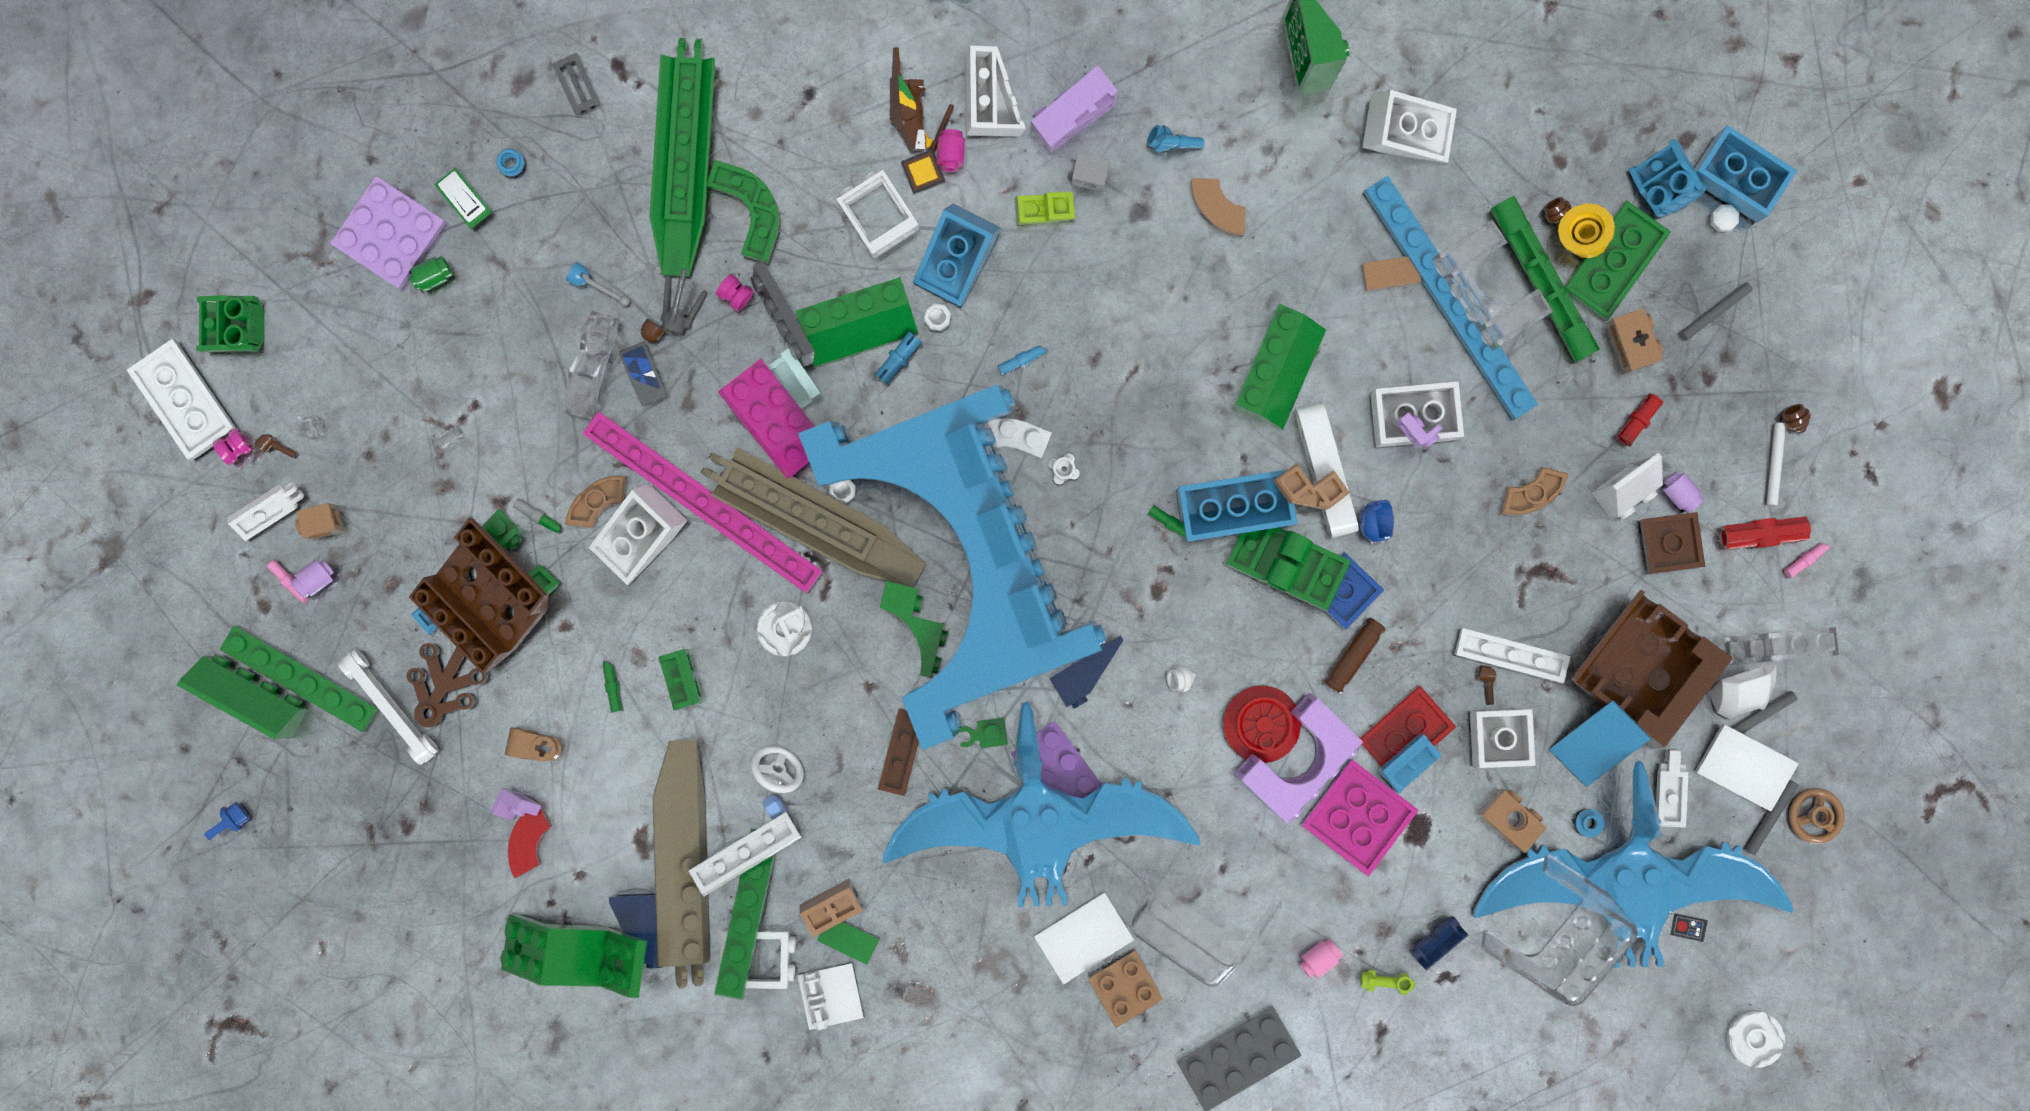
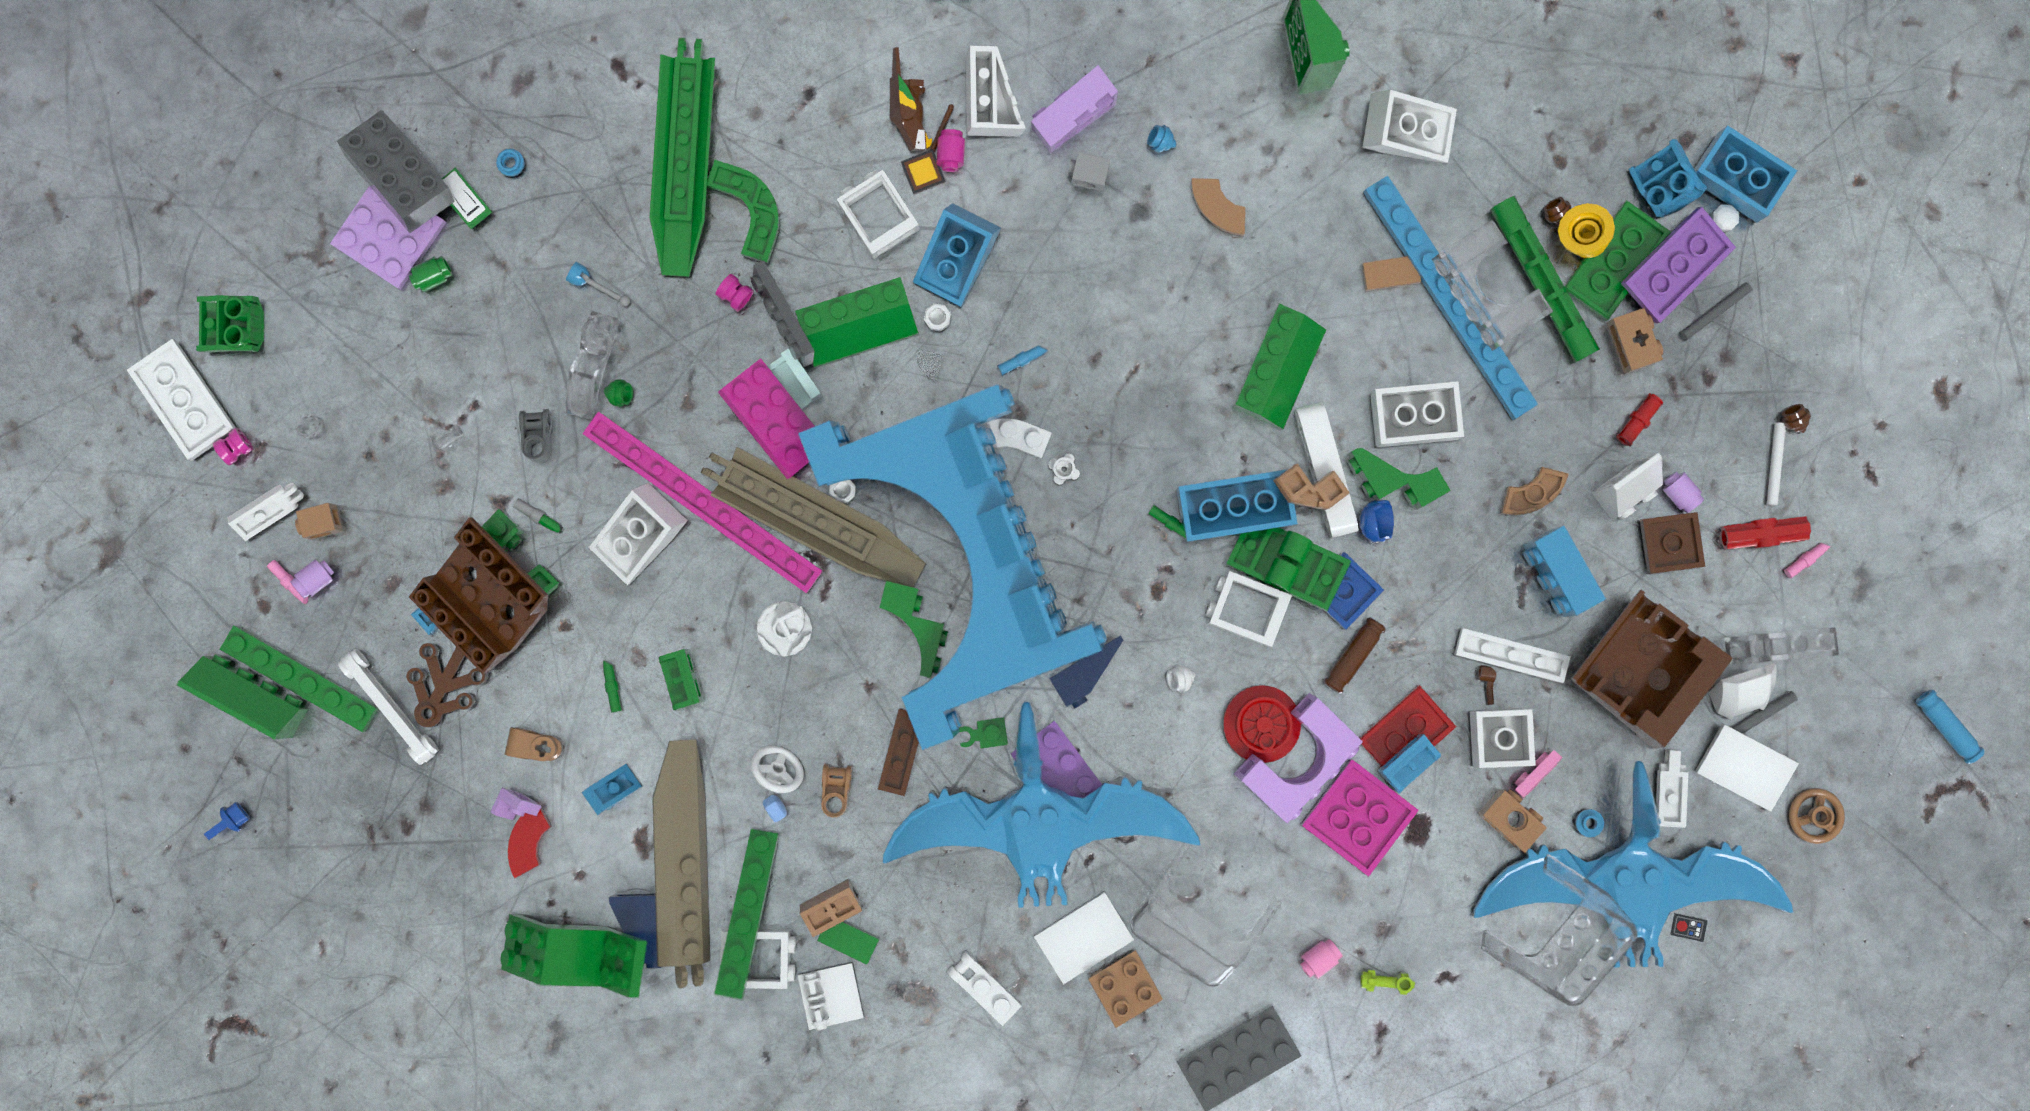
(267, 441): reddish brown hand -> none
(396, 171): none -> dark grey brick
(536, 429): none -> dark grey piece
(586, 104): dark grey tile -> none
(595, 499): medium nougat tile -> none
(611, 789): none -> dark azure slope
(619, 393): none -> green plate
(642, 373): slope -> none
(651, 331): reddish brown hinge -> none
(673, 318): dark grey plant -> none
(744, 854): white plate -> none
(836, 788): none -> medium nougat piece
(898, 358): dark azure pin -> none
(985, 989): none -> white plate
(1044, 208): lime slope -> none
(1181, 141): dark azure piece -> none
(1275, 617): none -> white window
(1384, 479): none -> green arch
(1413, 430): lavender bracket -> none
(1438, 943): dark blue hinge -> none
(1545, 765): none -> bright pink plate
(1563, 572): none -> dark azure brick
(1600, 743): dark azure window -> none
(1678, 265): none -> medium lavender plate
(1755, 1038): white tile -> none
(1771, 818): dark grey piece -> none
(1950, 726): none -> dark azure axle

